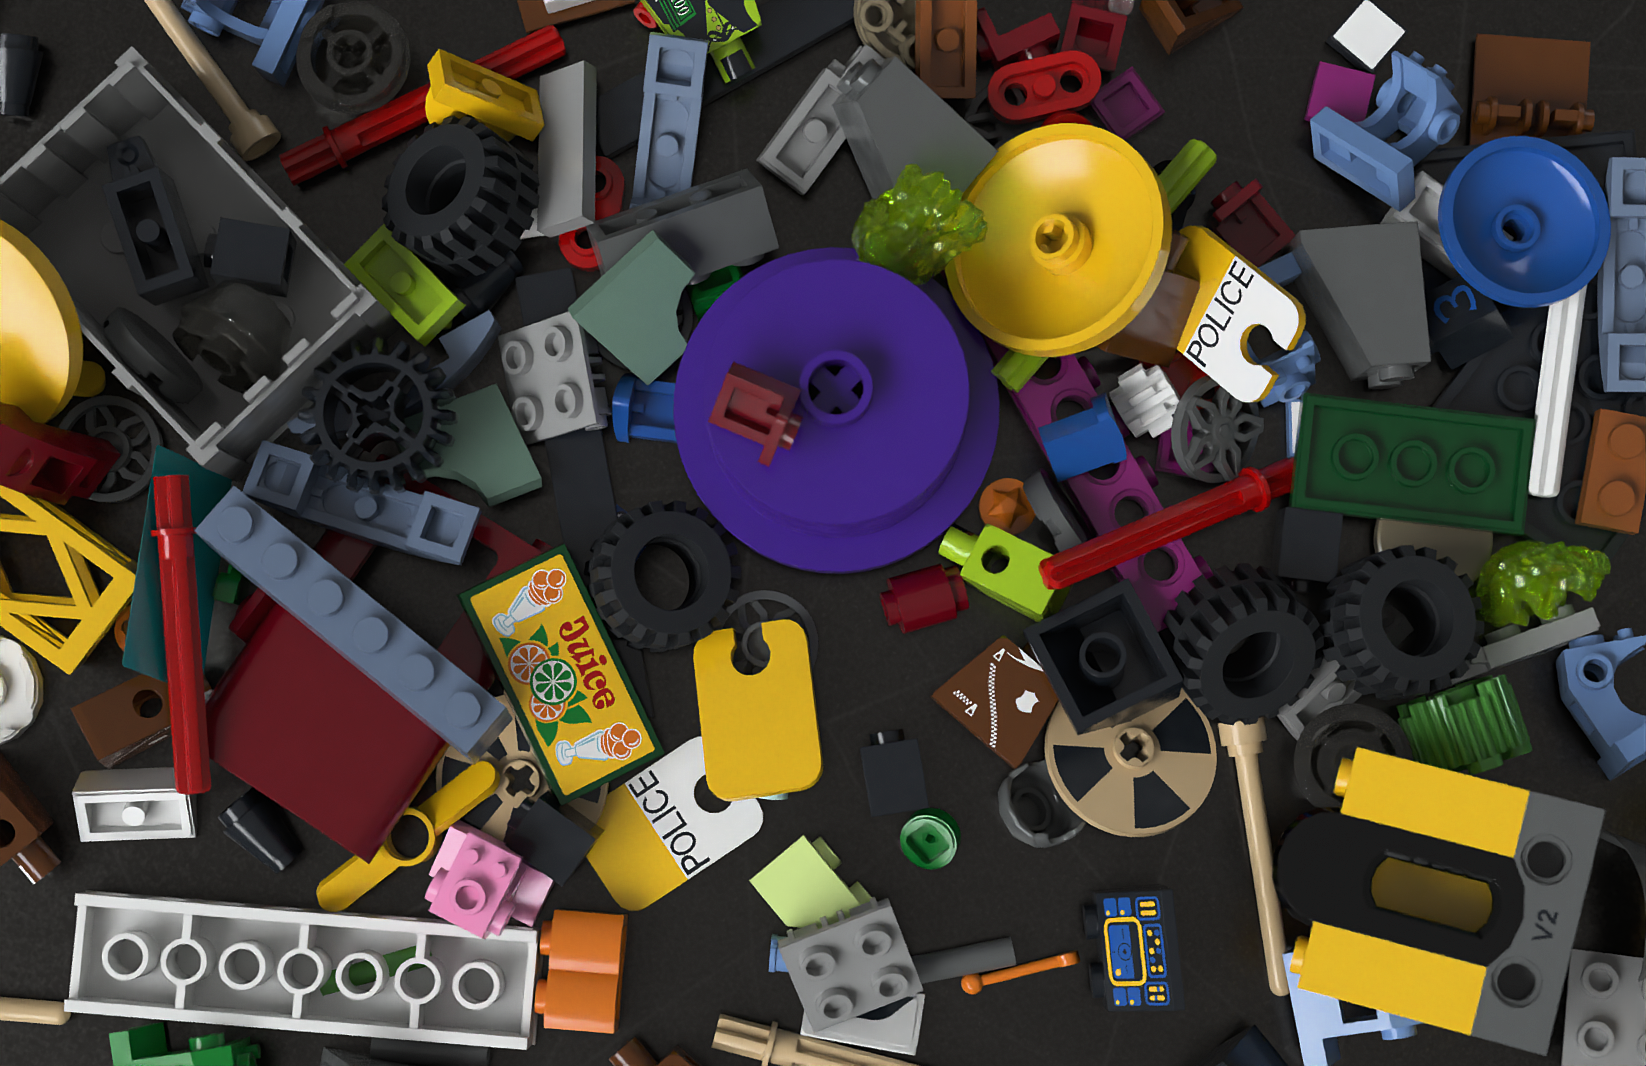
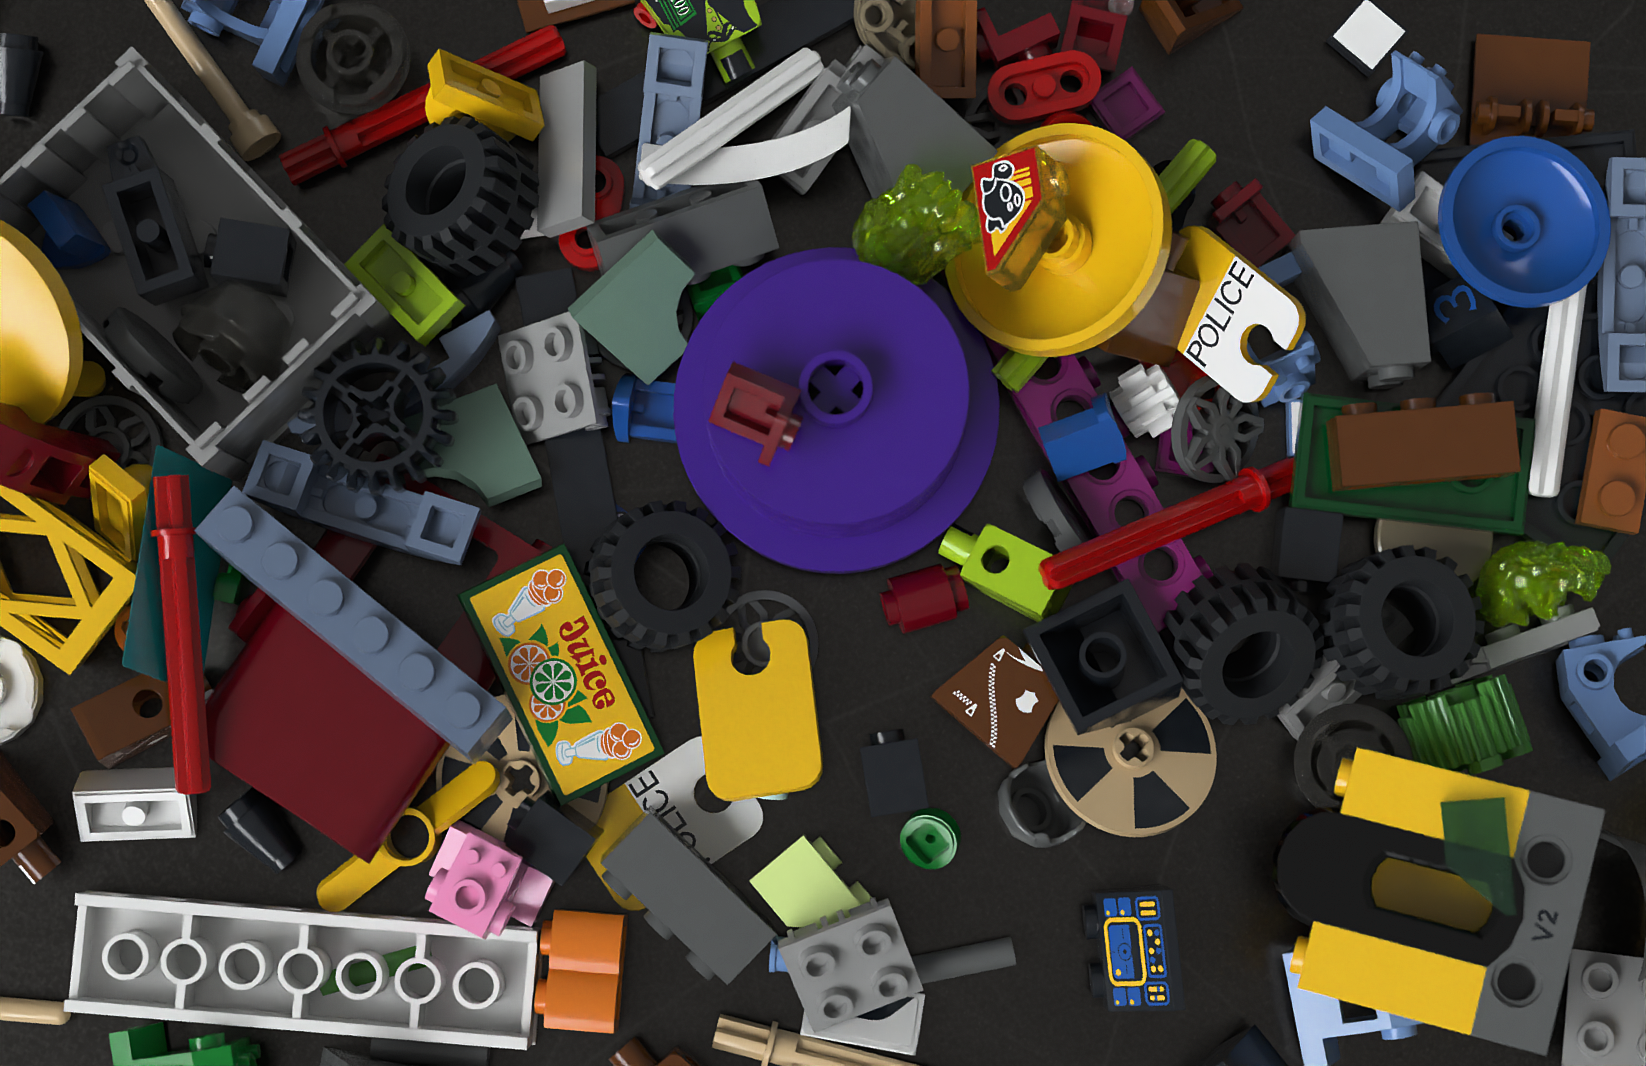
(70, 235): none -> blue tile
(120, 502): none -> yellow tile
(686, 897): none -> dark grey brick
(730, 119): none -> white axle
(768, 157): none -> white sticker
(974, 982): orange hinge -> none
(1006, 506): orange tile -> none
(1018, 211): none -> slope
(1244, 744): tan piece -> none
(1341, 90): magenta tile -> none
(1422, 443): none -> reddish brown brick
(1479, 848): none -> clear green tile

